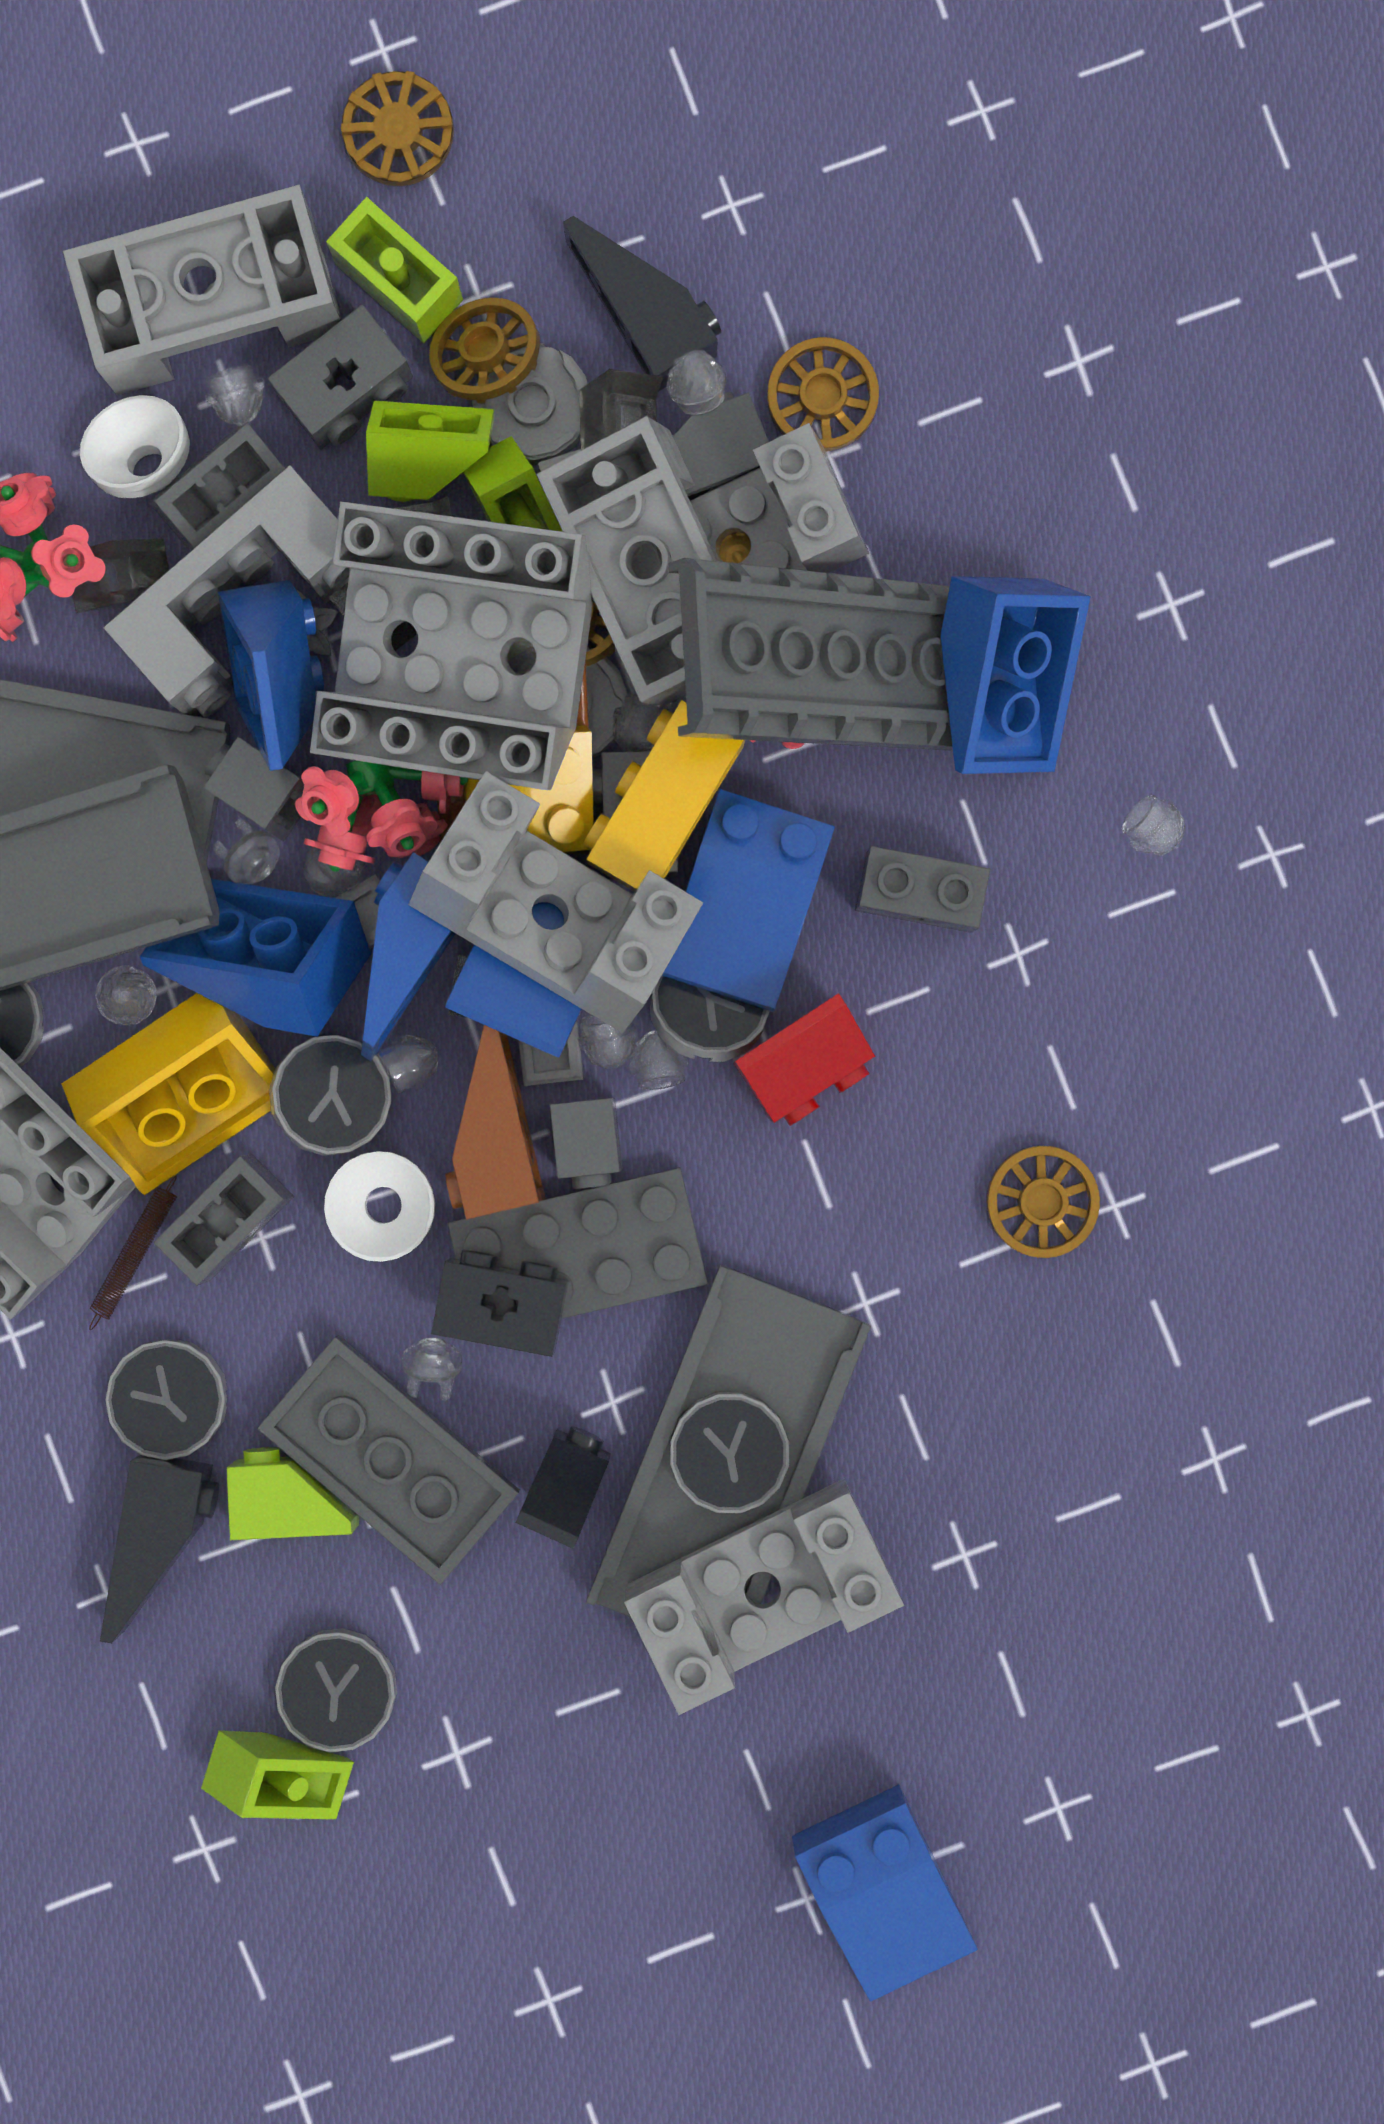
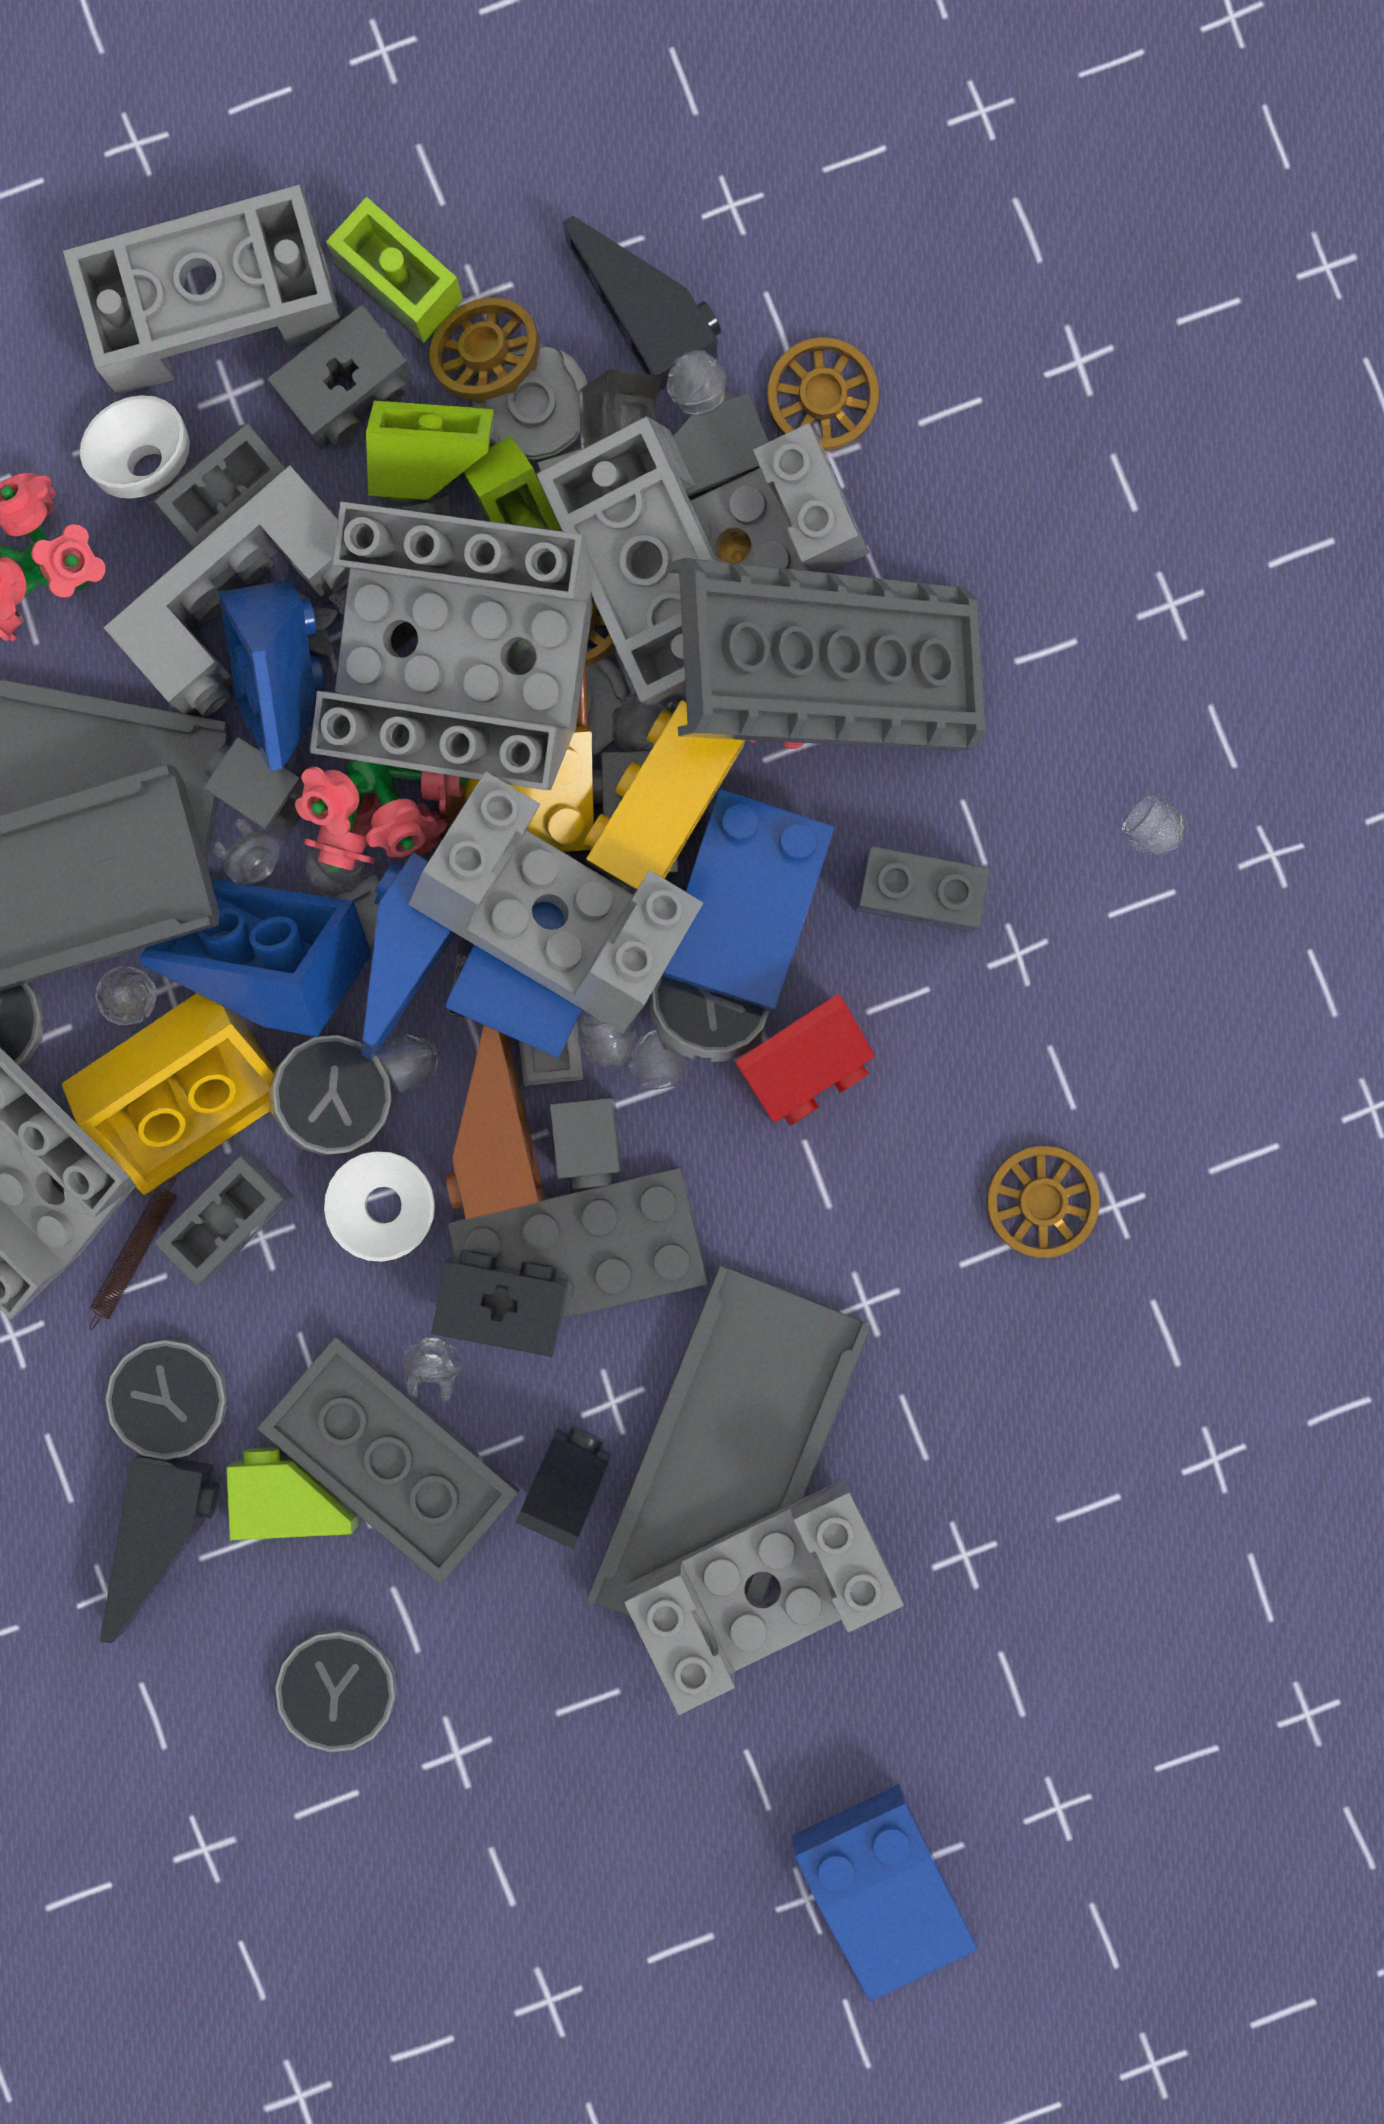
(129, 572): clear smoke window -> none
(235, 394): clear plate -> none
(275, 1777): lime slope -> none
(397, 128): pearl gold wheel -> none
(729, 1452): black tile -> none
(1009, 670): blue slope -> none

